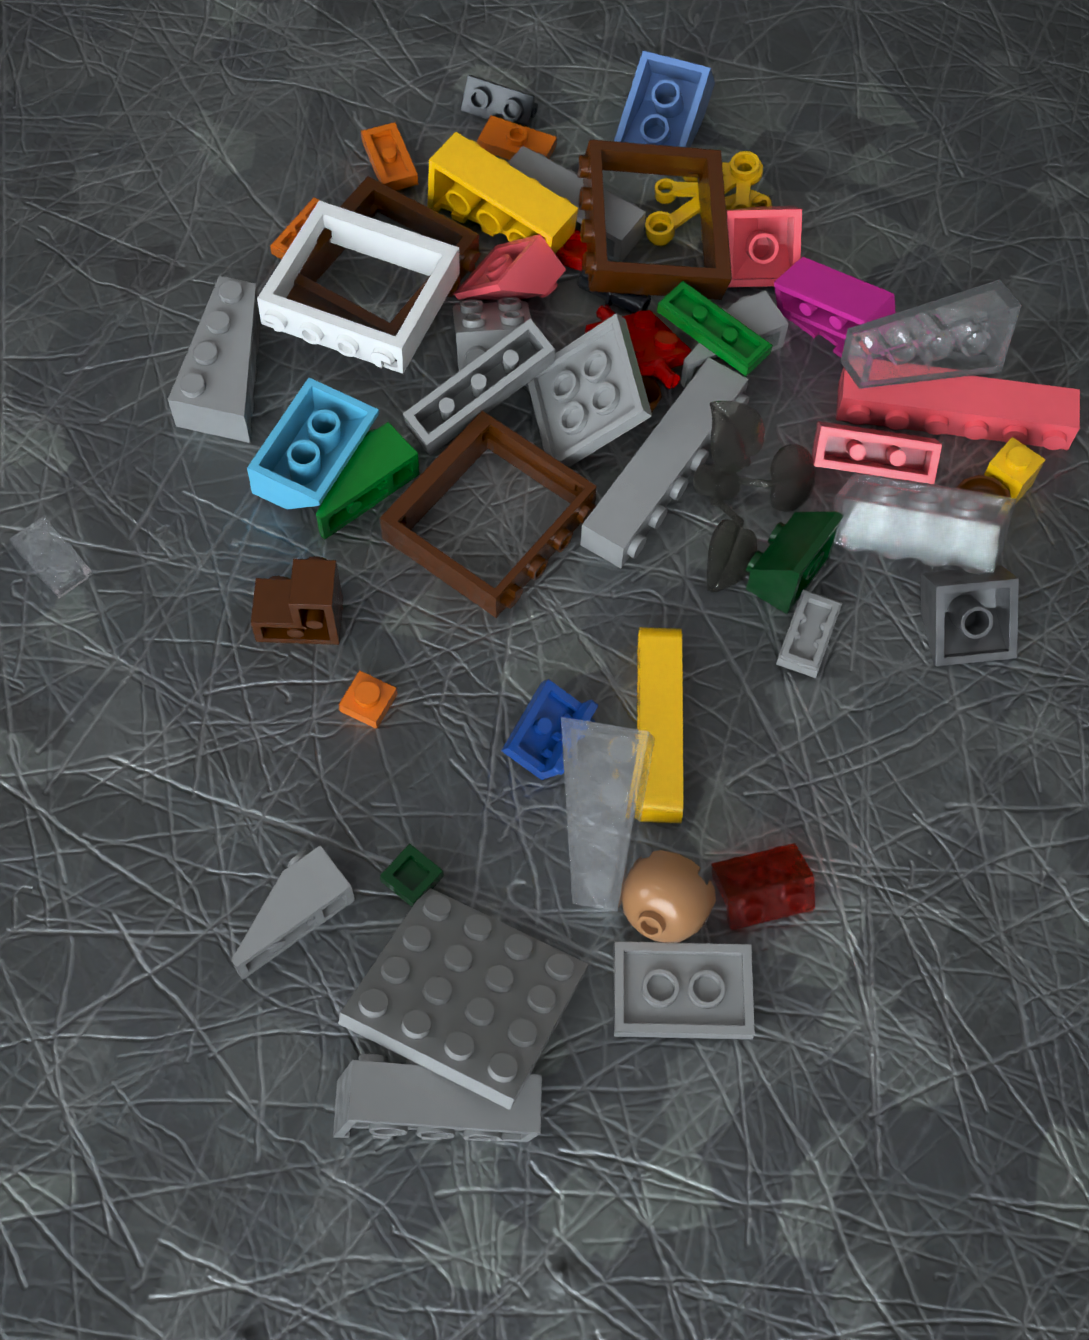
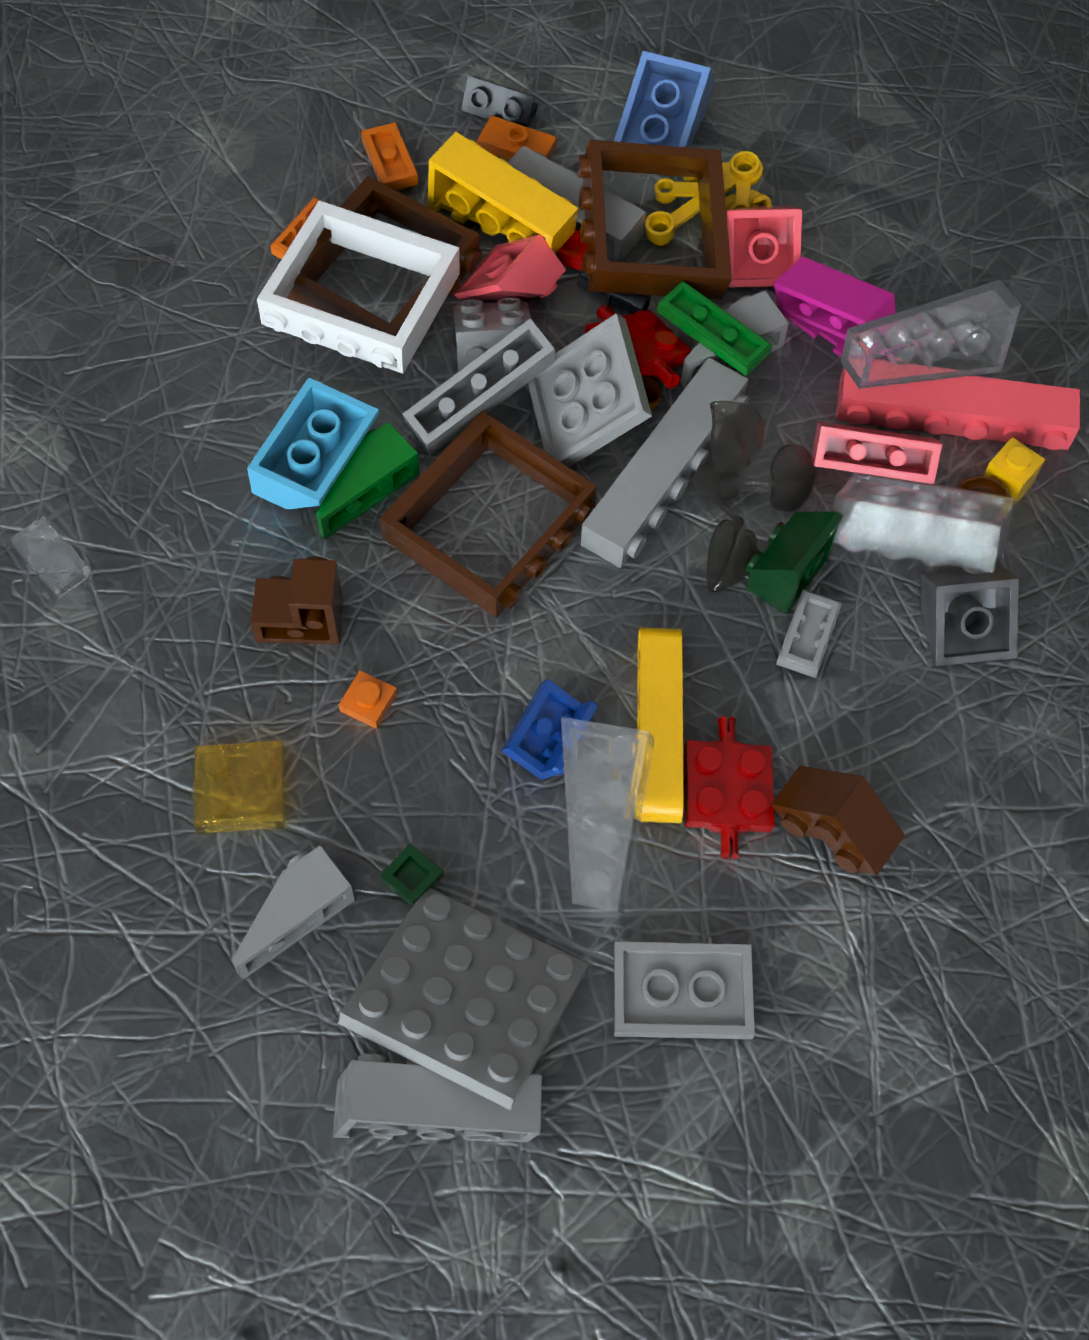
(220, 367): light grey wedge -> none
(239, 787): none -> clear yellow plate
(667, 897): medium nougat cylinder -> none
(728, 787): none -> red plate
(765, 886): clear red bracket -> none
(841, 813): none -> reddish brown brick

